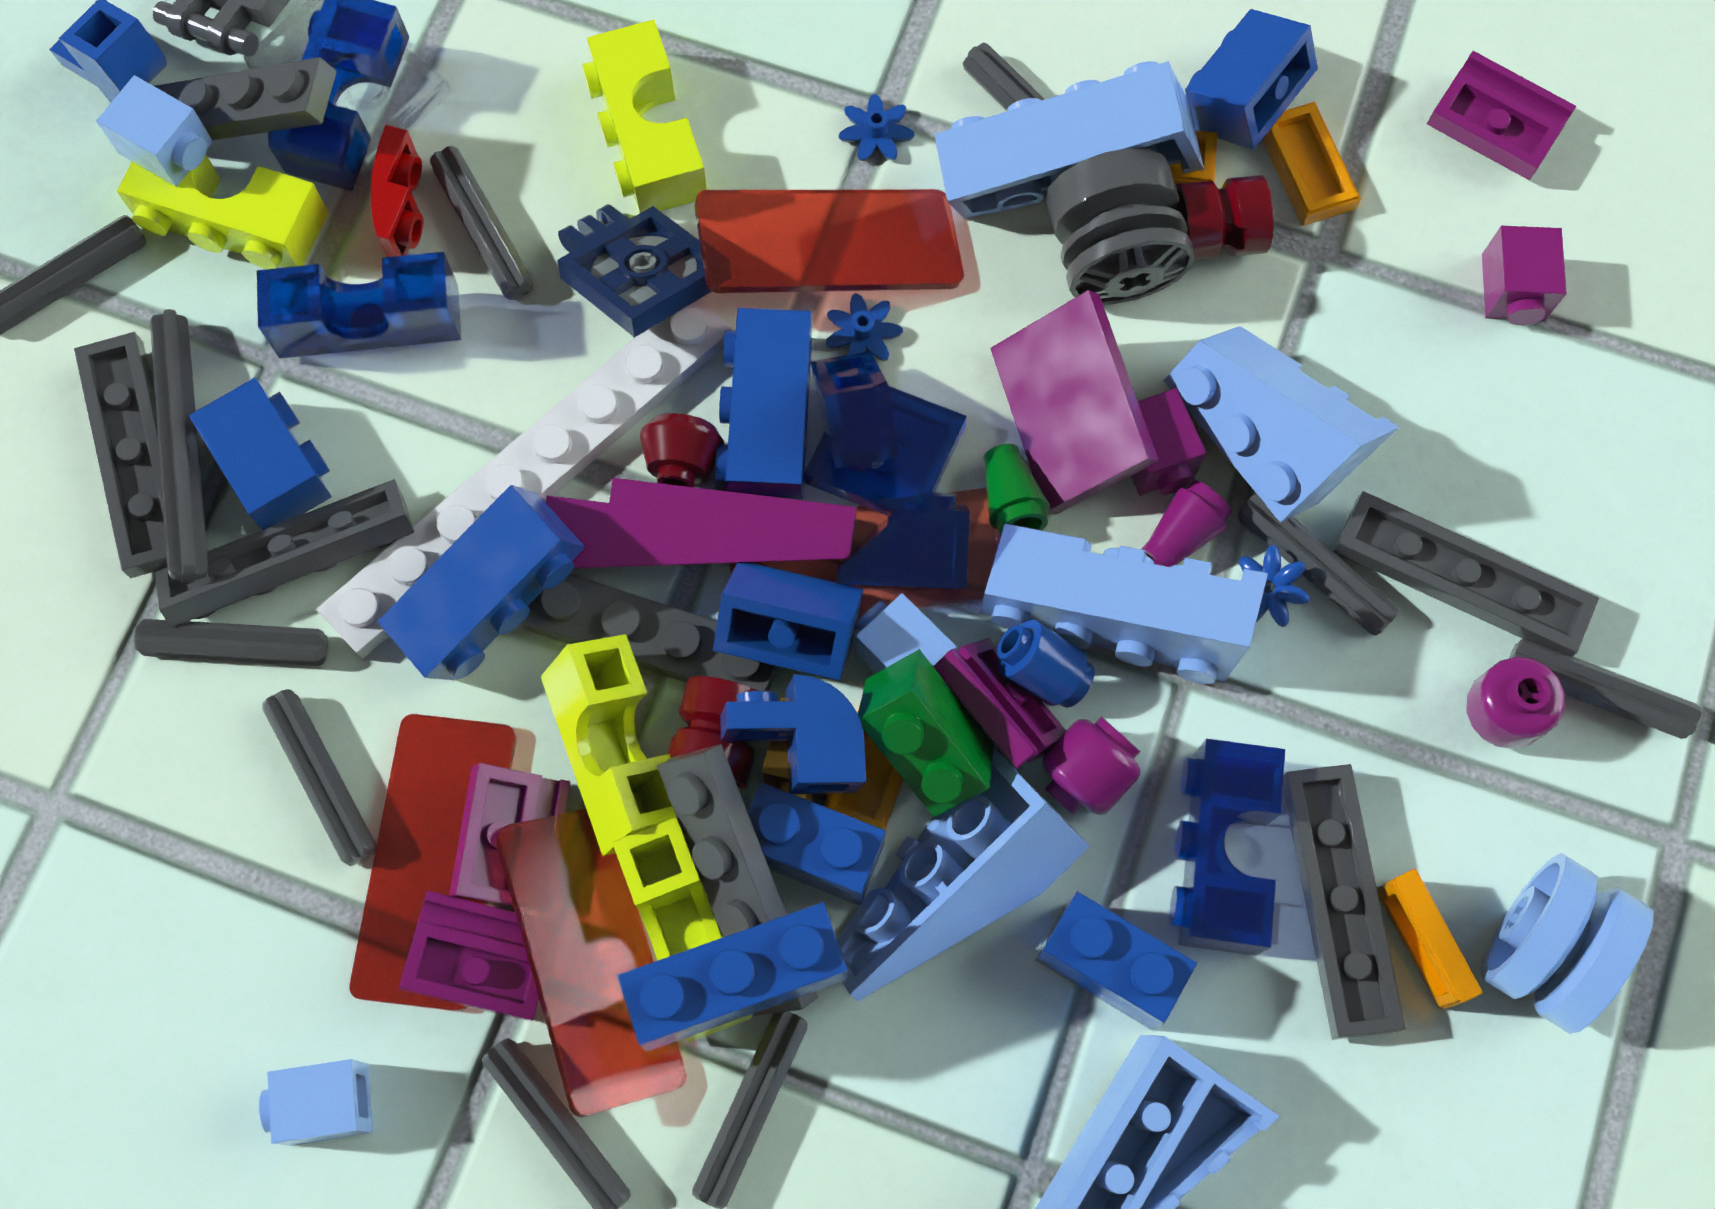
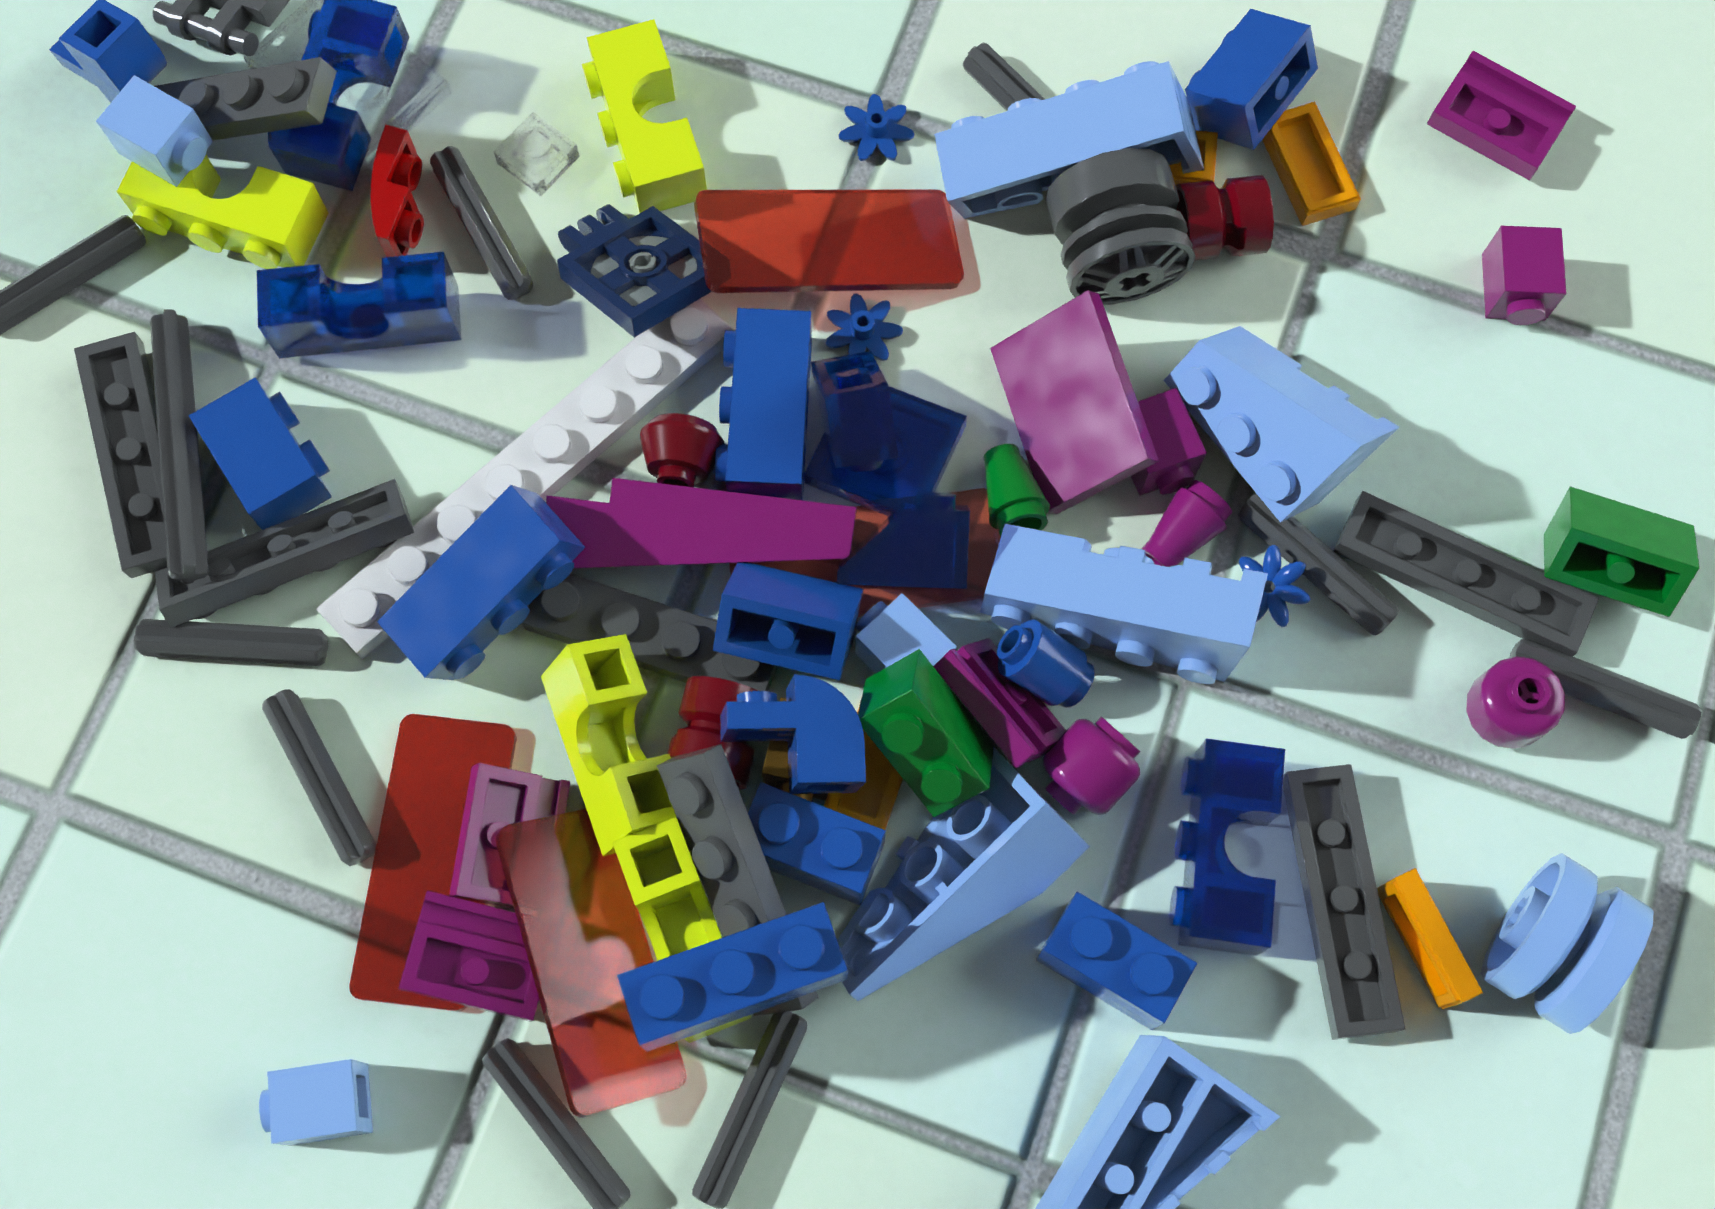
(536, 153): none -> clear plate
(1620, 551): none -> green brick

